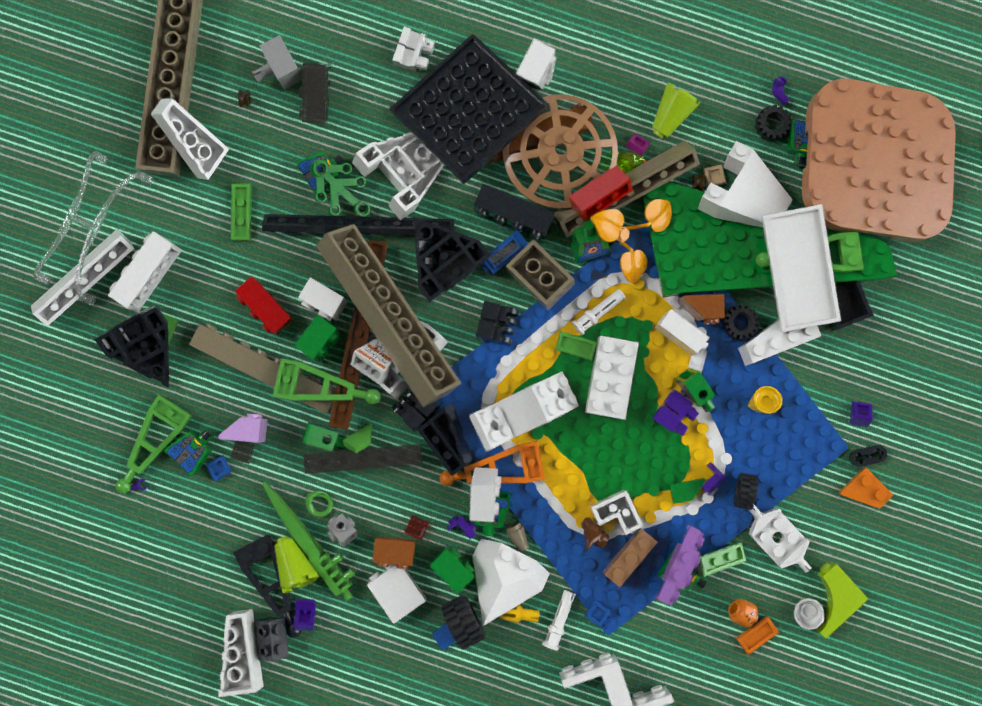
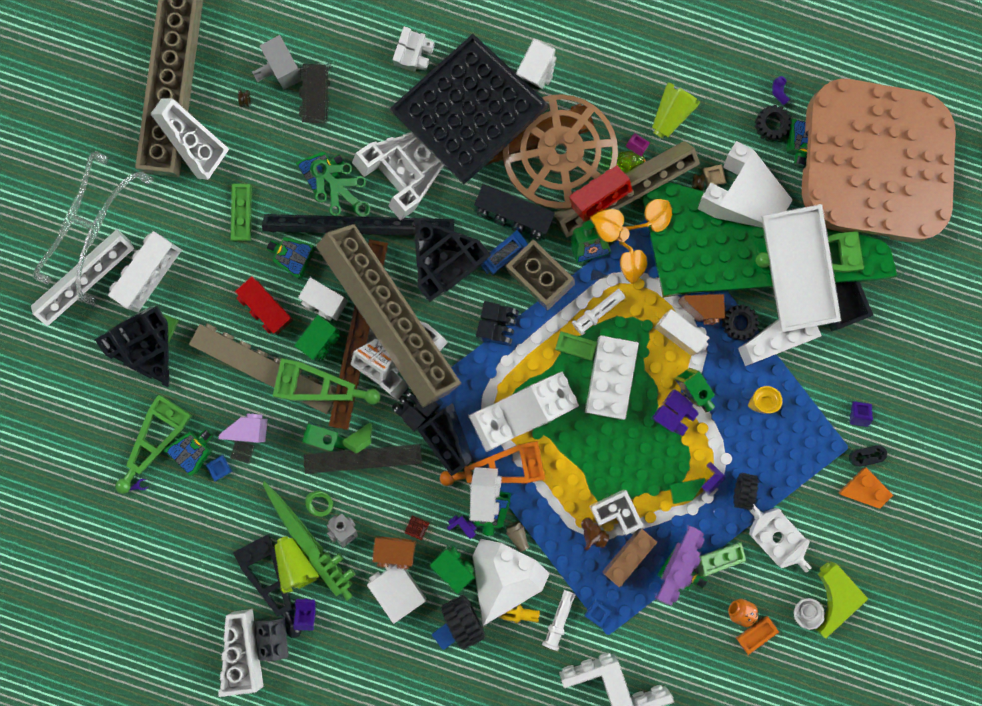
(292, 255): none -> torso

